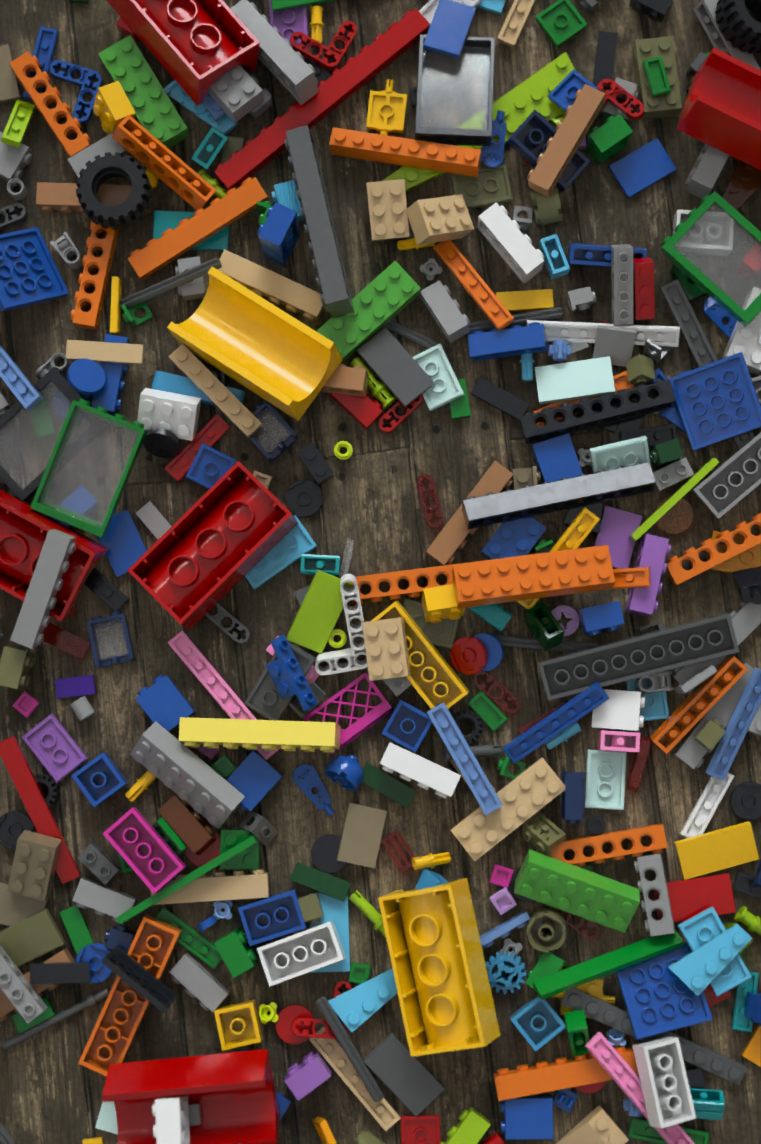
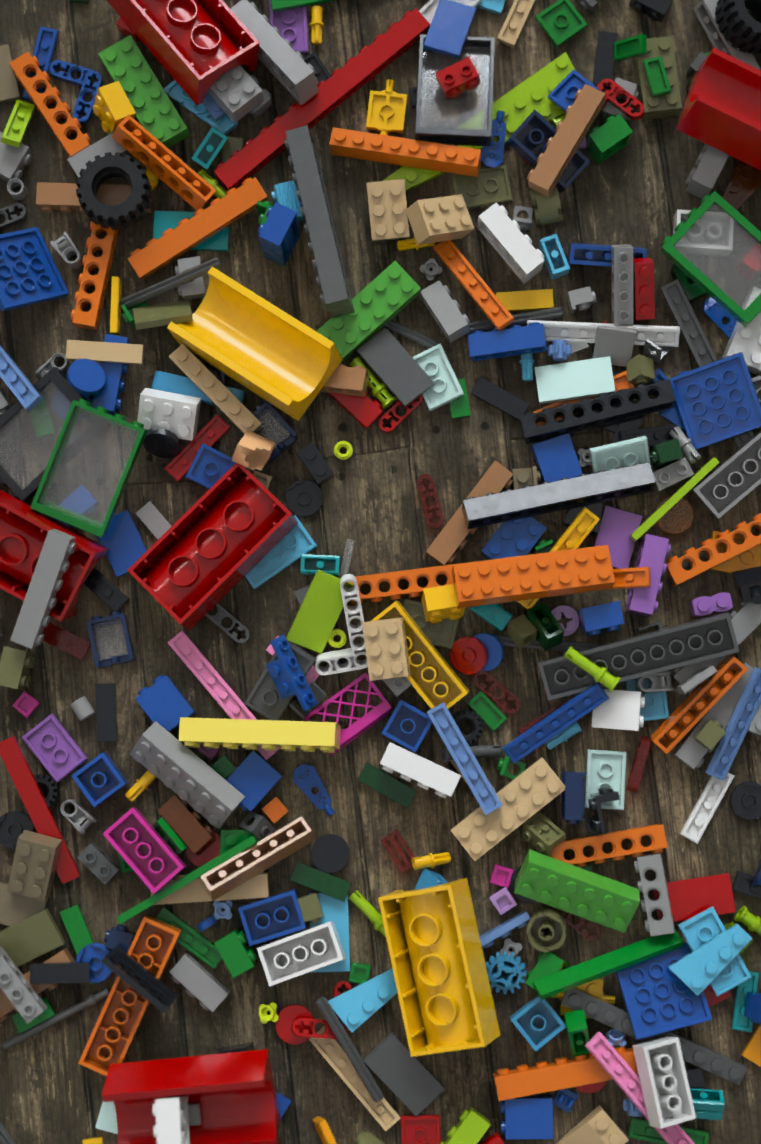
(75, 686): dark purple tile -> none
(78, 816): none -> light grey piece
(102, 899): light grey brick -> none
(106, 712): none -> black tile
(162, 314): none -> olive tile
(238, 1024): yellow brick -> none
(253, 451): none -> light nougat piece
(257, 858): none -> medium nougat brick
(272, 285): tan brick -> none
(275, 809): none -> orange tile
(308, 1074): medium lavender brick -> none
(330, 51): red beam -> none
(346, 771): blue cylinder -> none
(361, 835): dark tan tile -> none
(458, 78): none -> red brick
(521, 631): none -> olive brick
(600, 674): none -> lime pin
(604, 795): none -> black bracket
(618, 741): bright pink brick -> none
(630, 47): none -> green tile
(642, 168): blue tile -> none
(685, 444): none -> light grey pin
(715, 604): none -> medium lavender brick
(716, 850): yellow tile -> none

